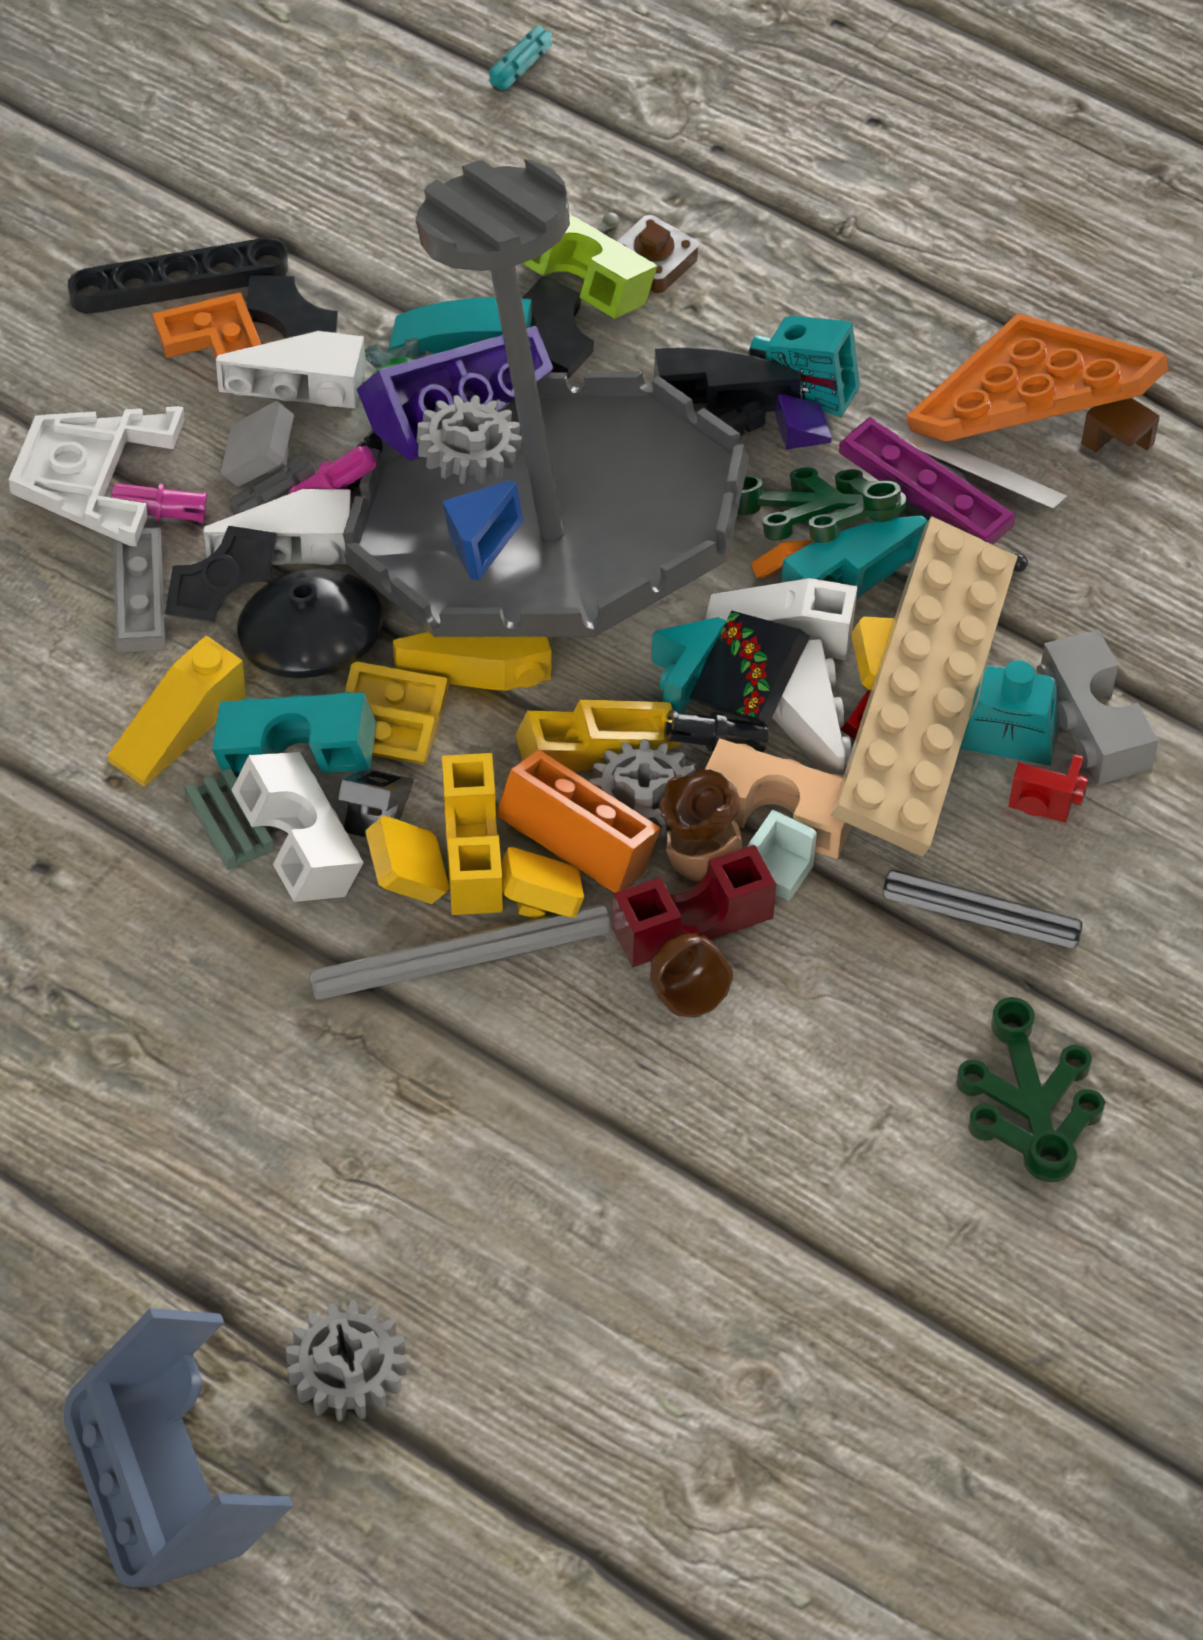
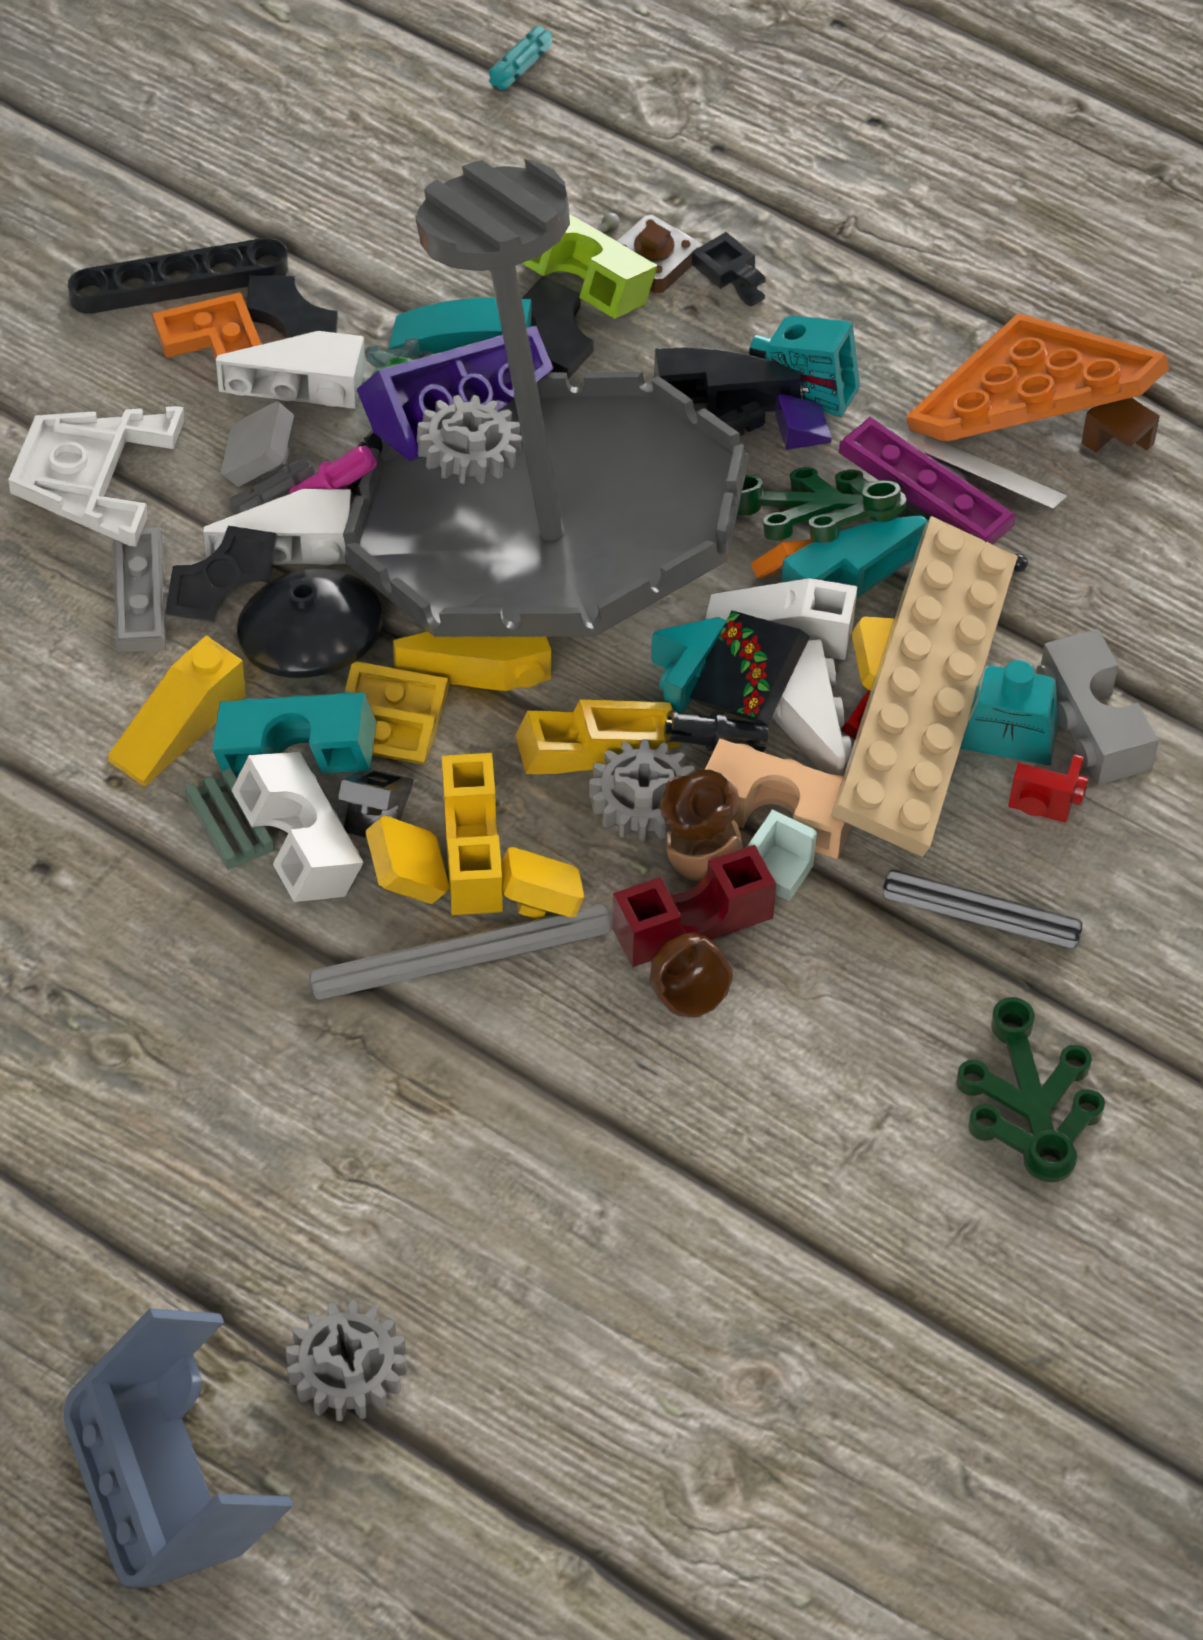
(165, 502): dark pink axle -> none
(483, 524): blue slope -> none
(577, 821): orange brick -> none
(727, 262): none -> black plate

